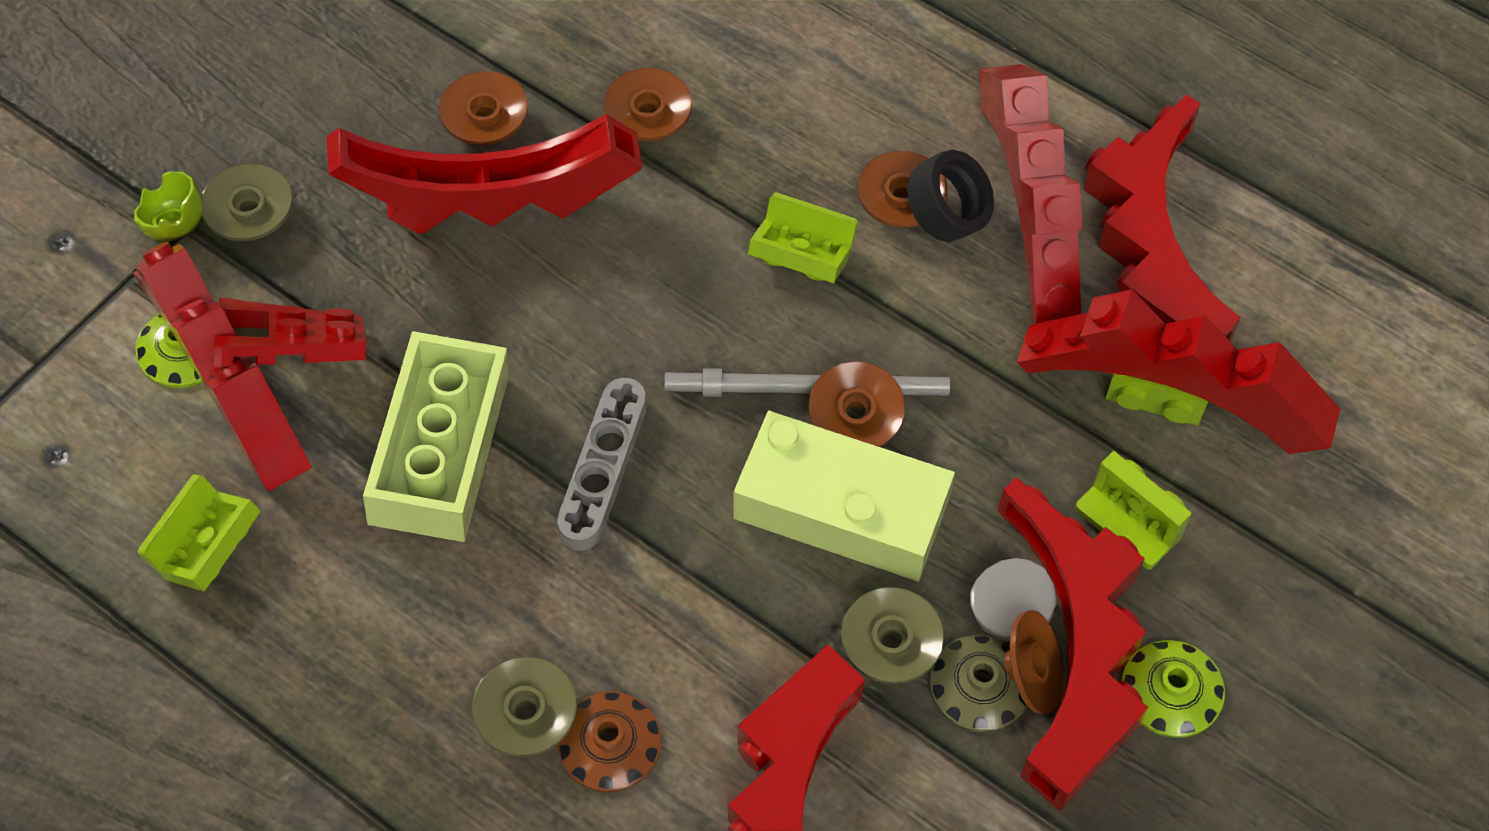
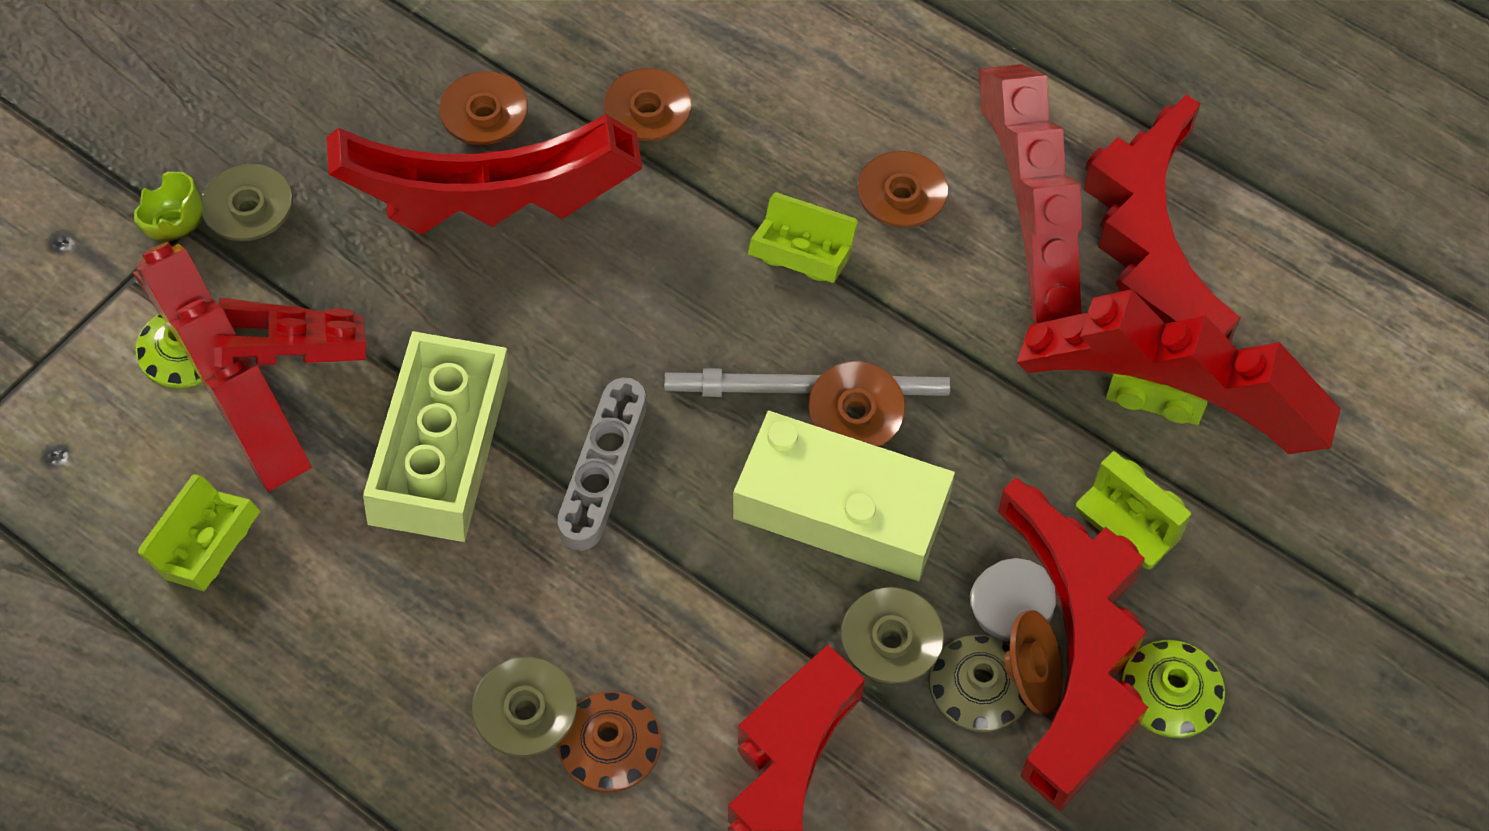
(929, 205): black tyre -> none

